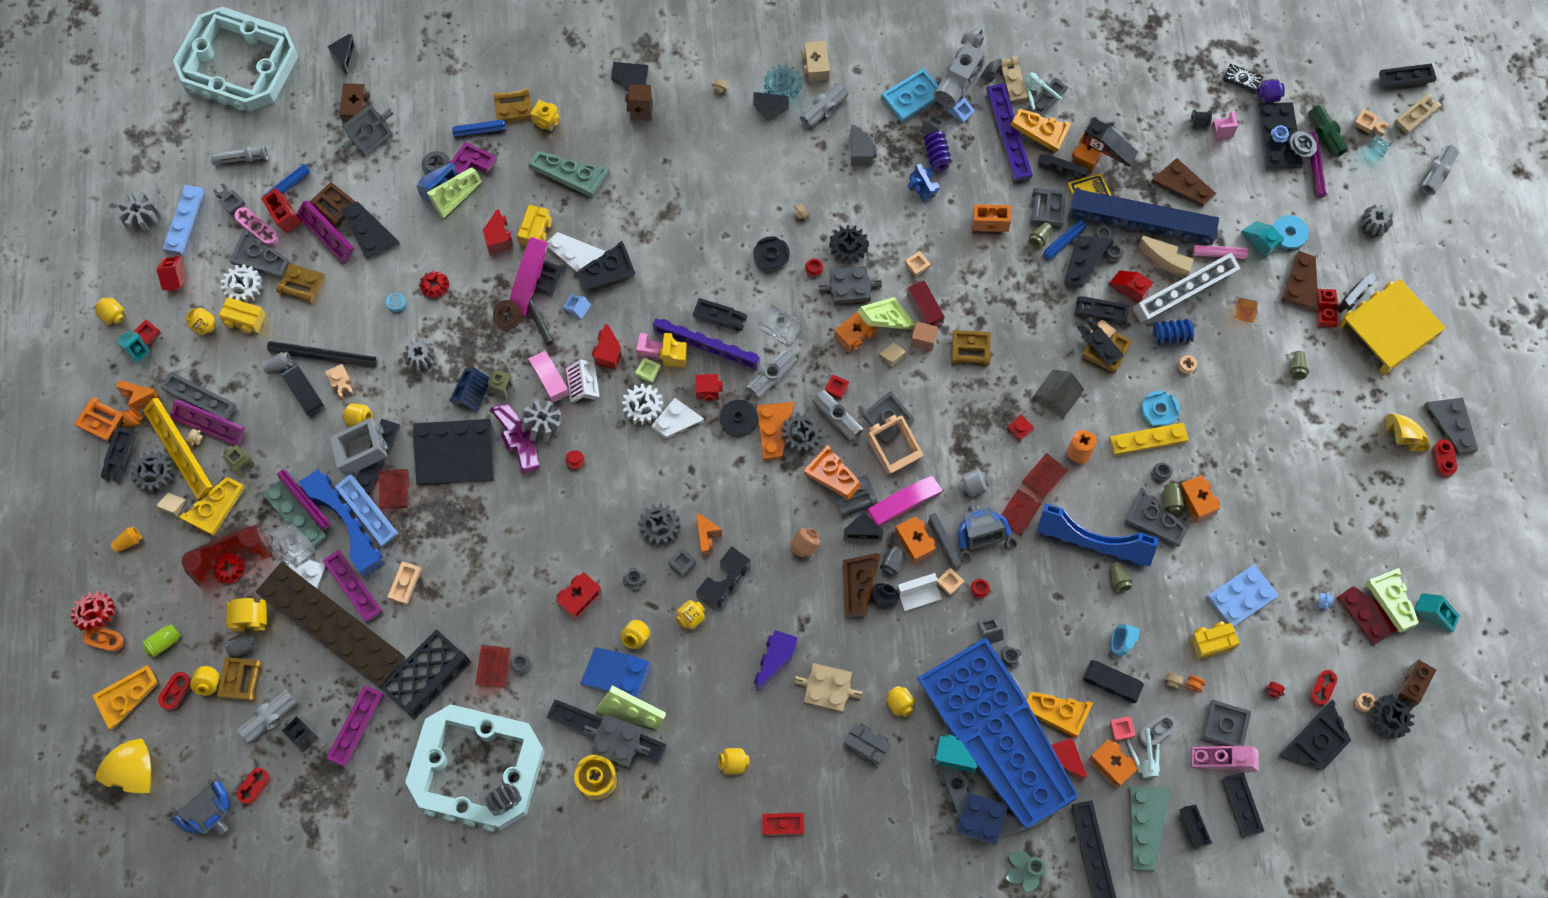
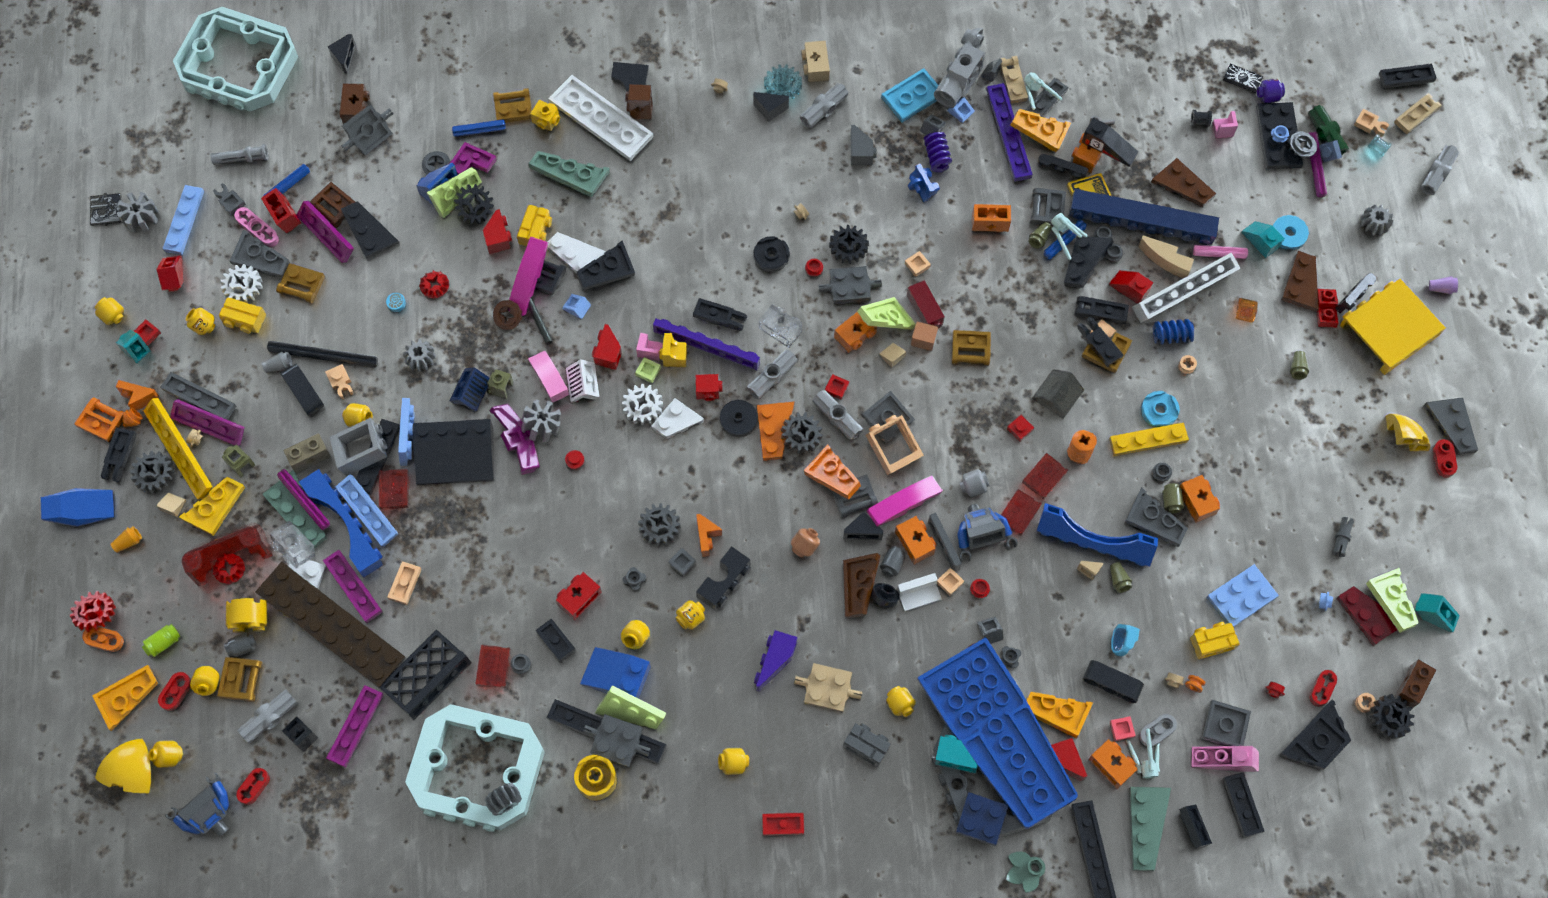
(78, 506): none -> blue piece
(104, 209): none -> piece
(165, 754): none -> yellow head
(307, 453): none -> dark tan brick
(406, 432): none -> light blue plate
(480, 204): none -> black gear
(555, 640): none -> black plate
(601, 117): none -> white plate
(1061, 224): none -> light aqua plant
(1089, 569): none -> tan slope
(1330, 151): none -> sand blue plate
(1343, 537): none -> dark grey pin
(1444, 285): none -> lavender cone

